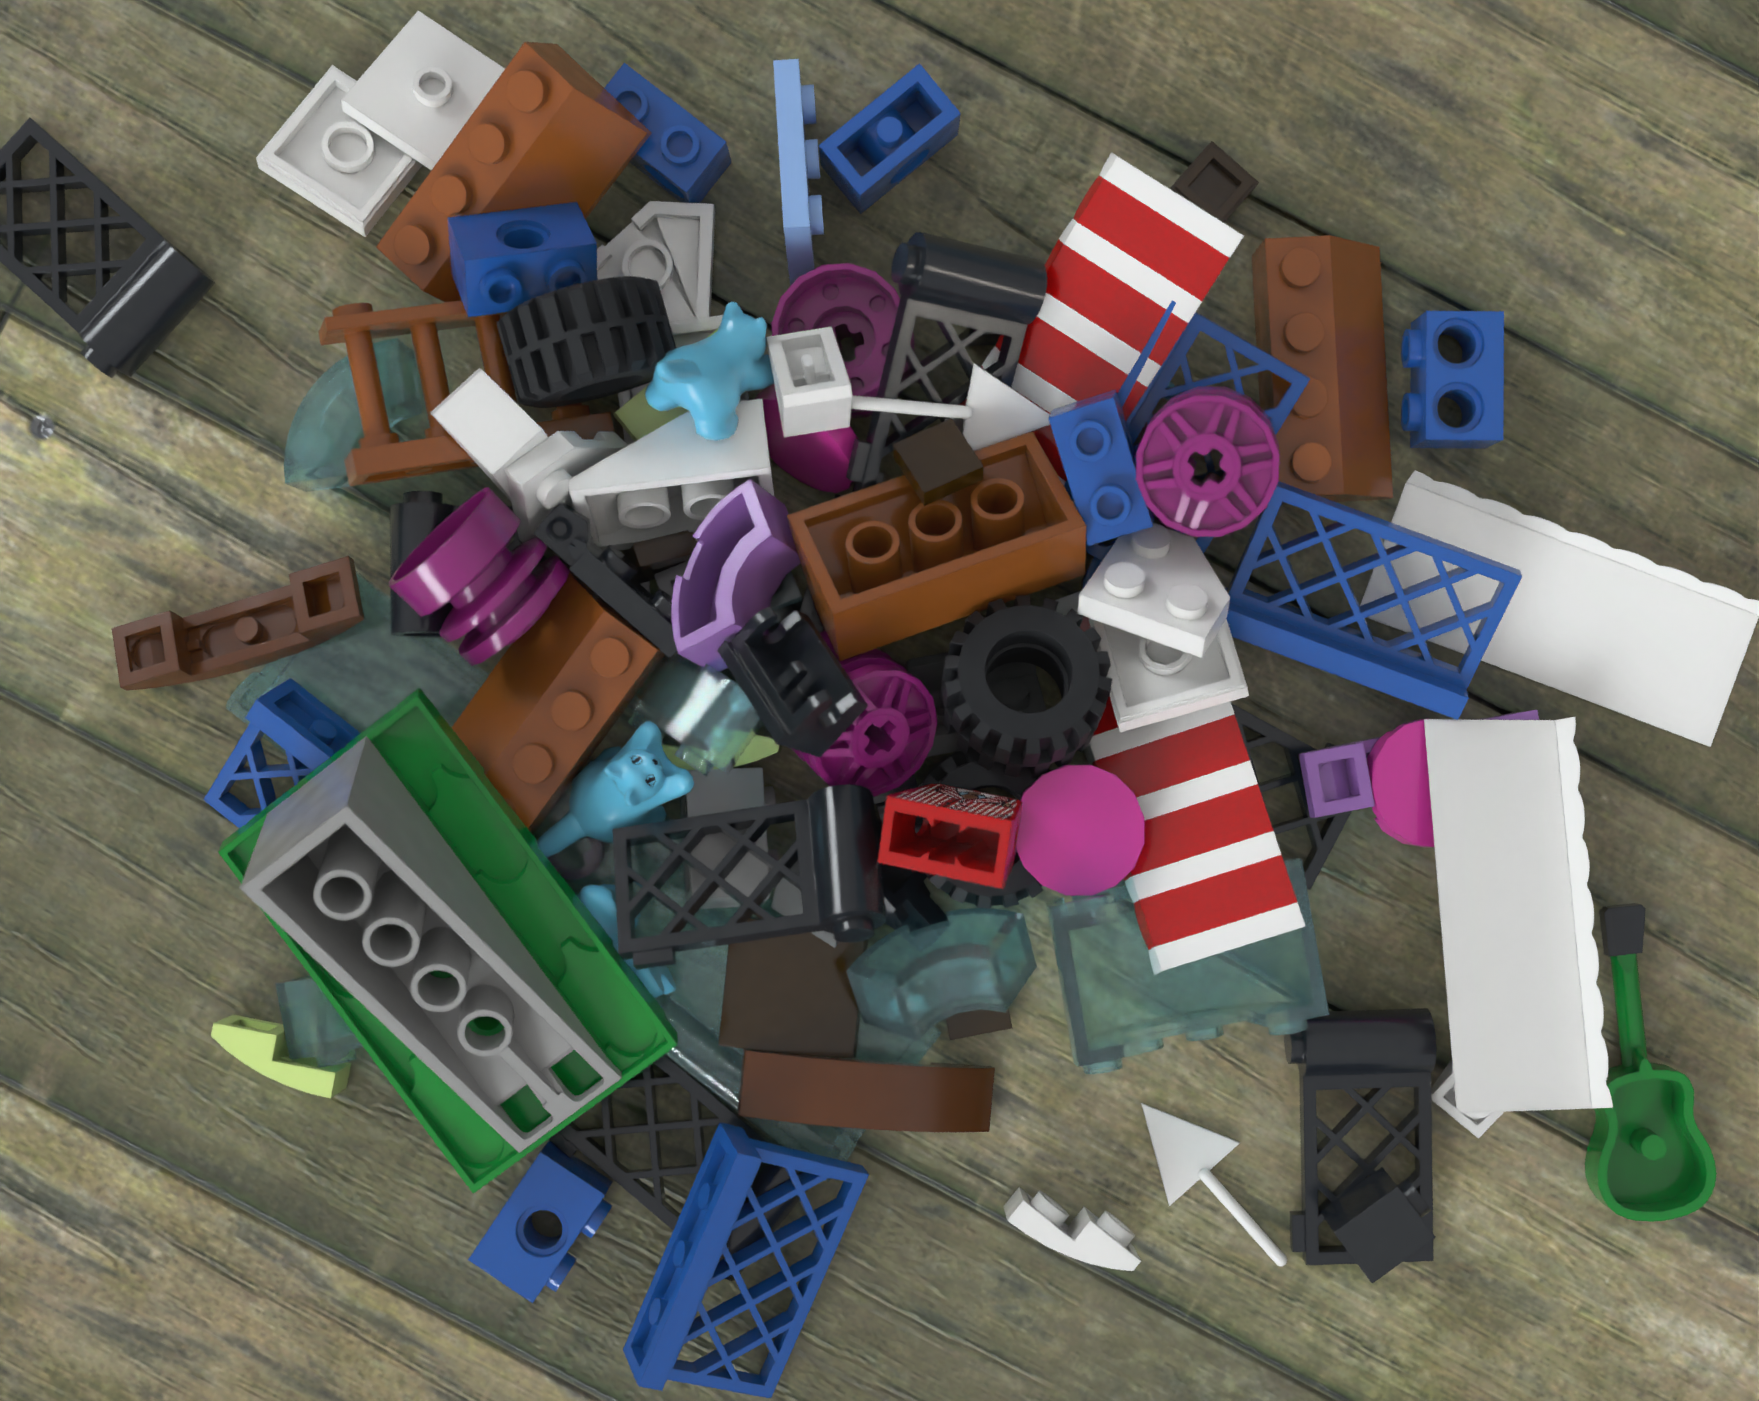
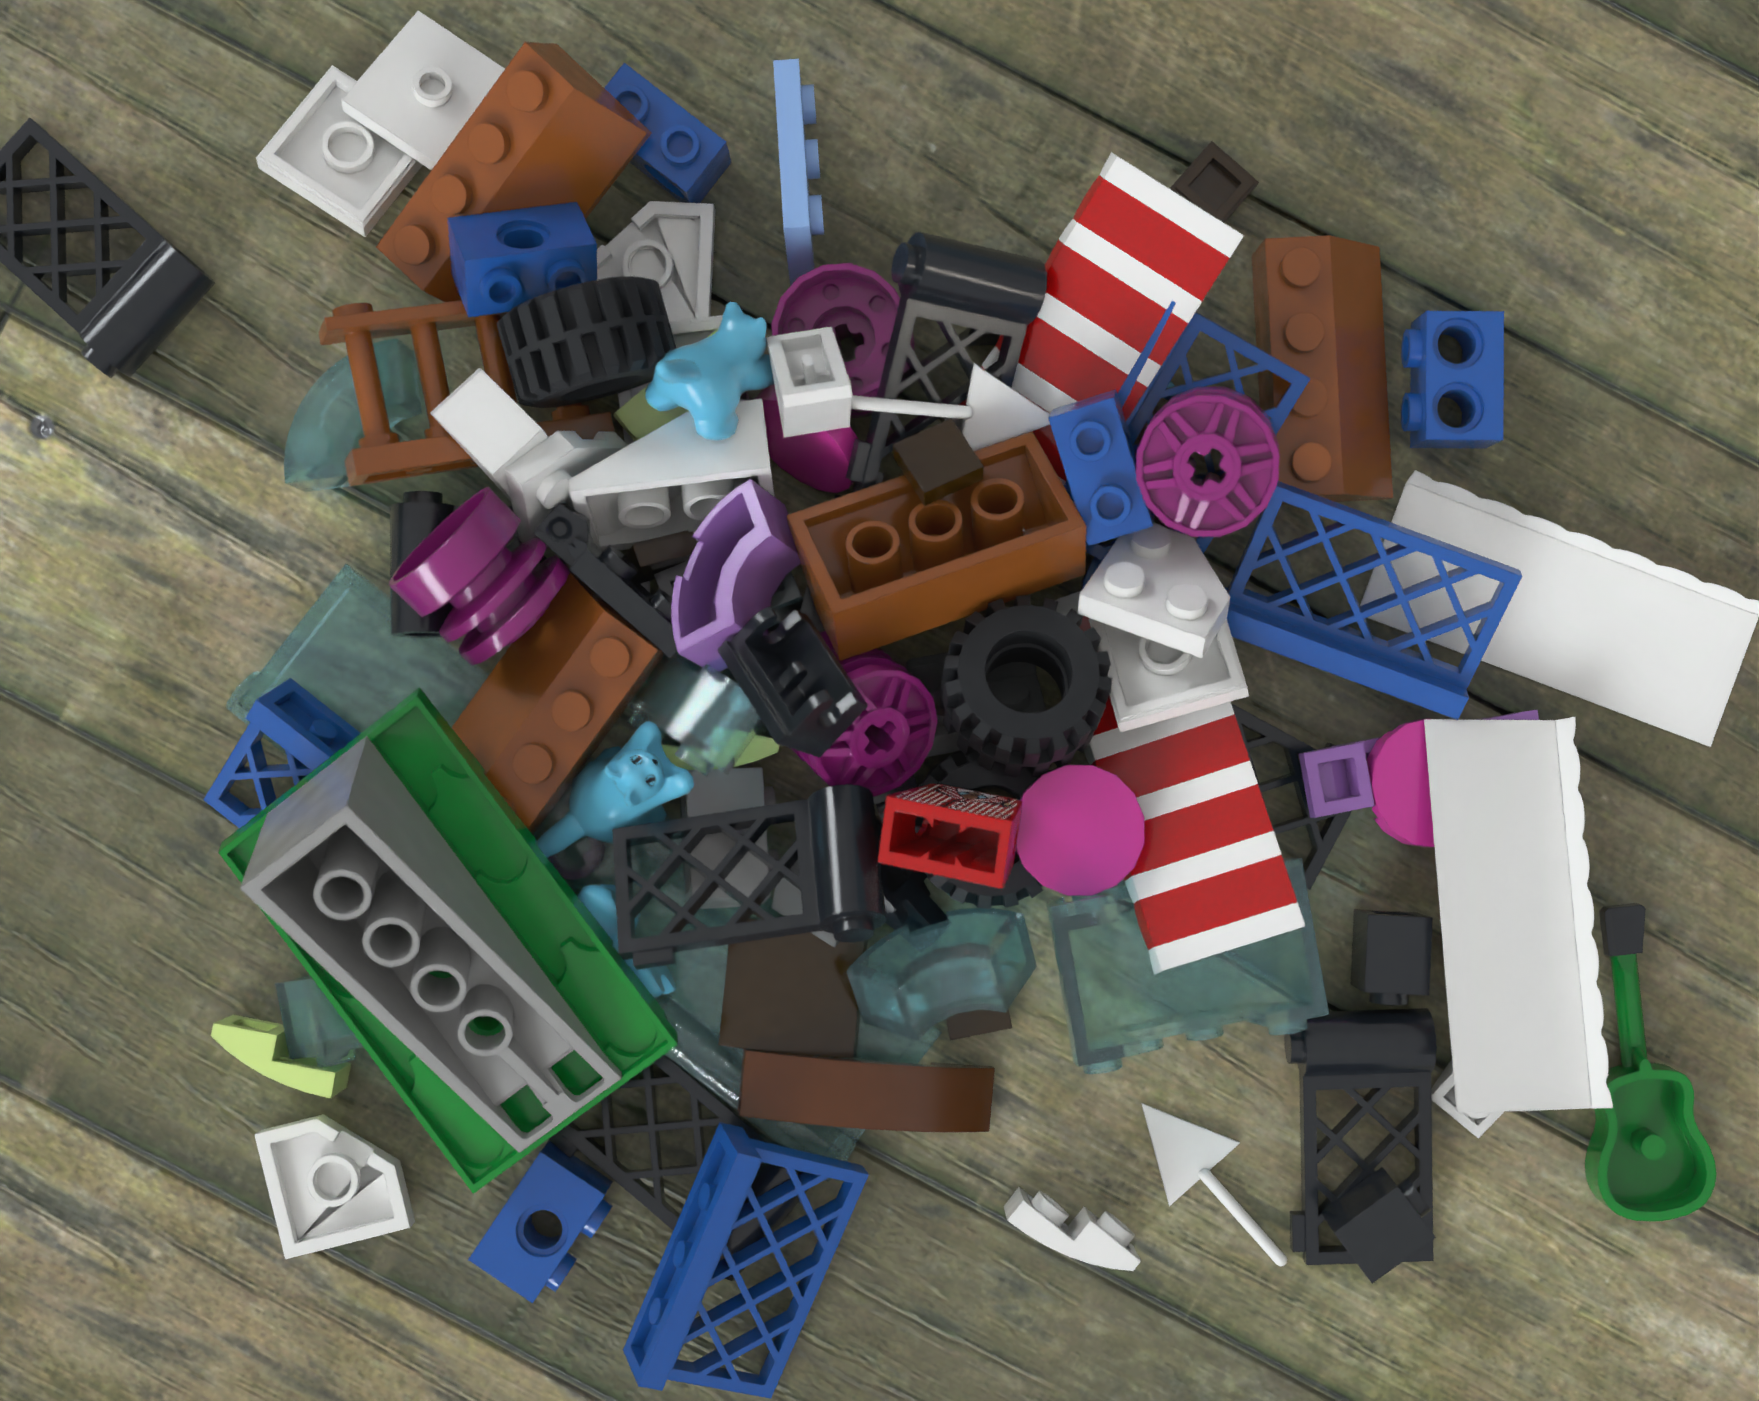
(242, 633): reddish brown slope -> none
(330, 1186): none -> white plate
(889, 138): blue brick -> none
(1391, 955): none -> black brick

